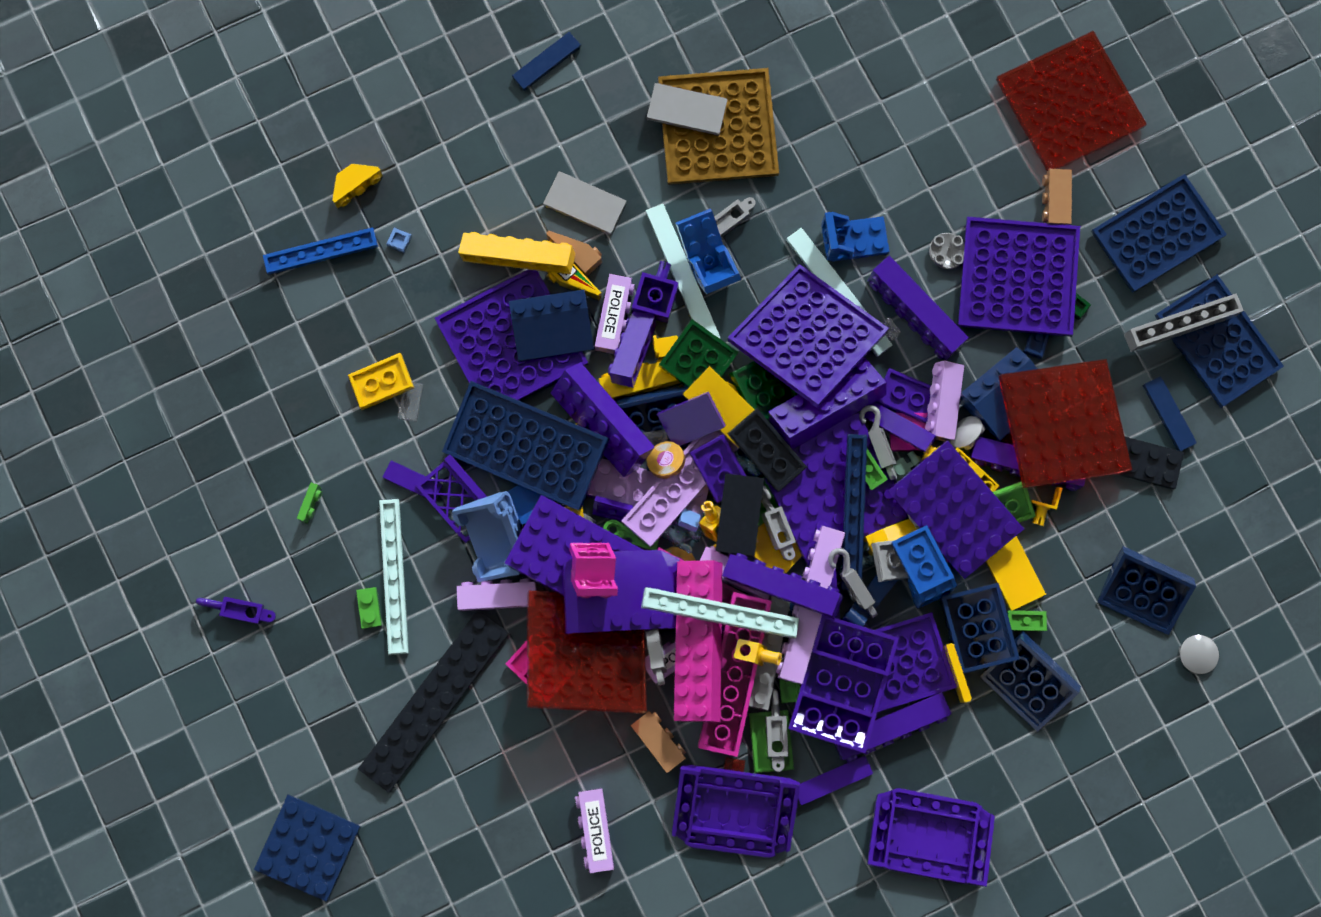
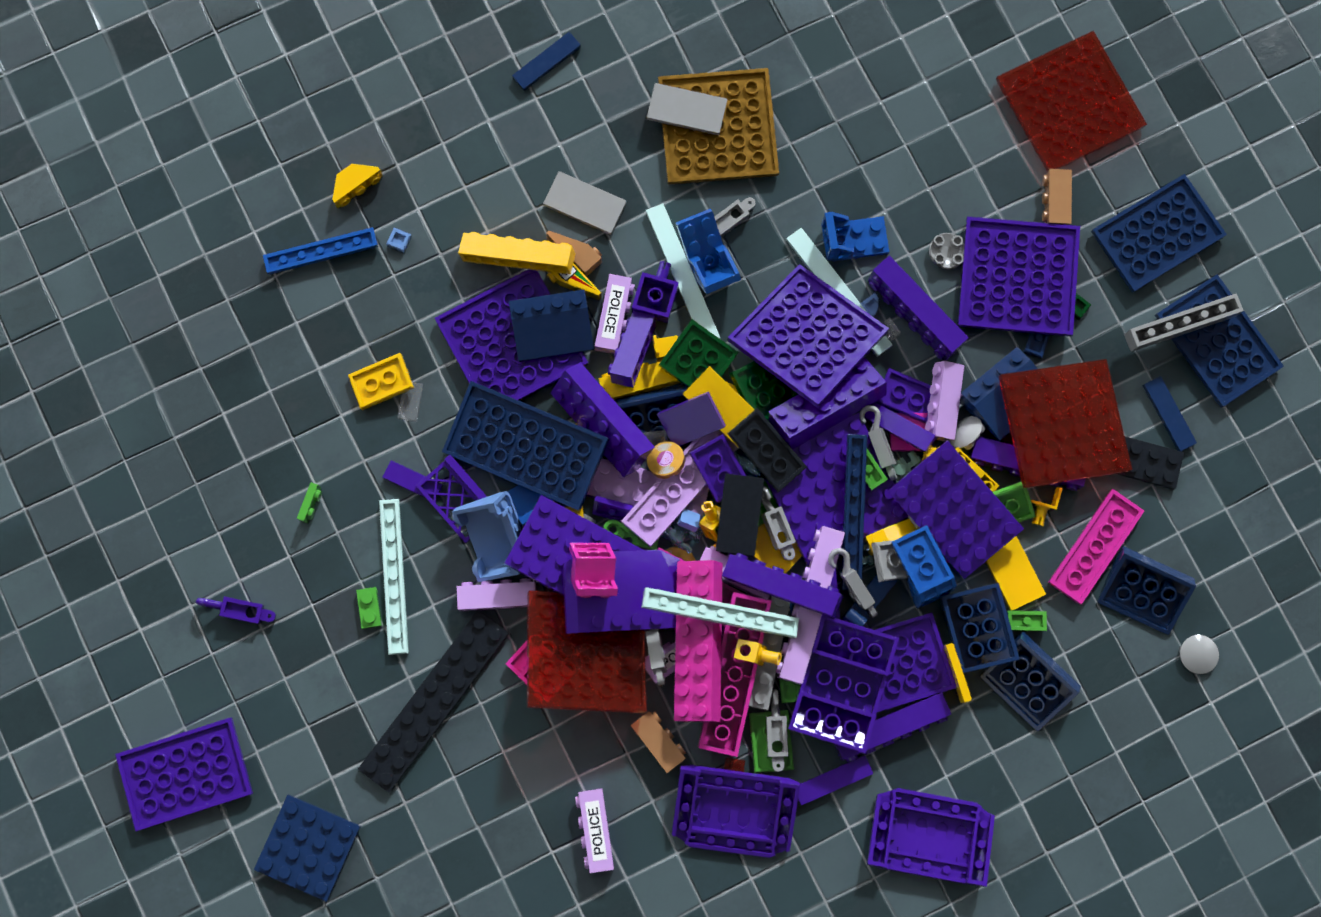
(184, 774): none -> dark purple plate
(871, 304): none -> medium blue tile
(1096, 546): none -> dark pink plate

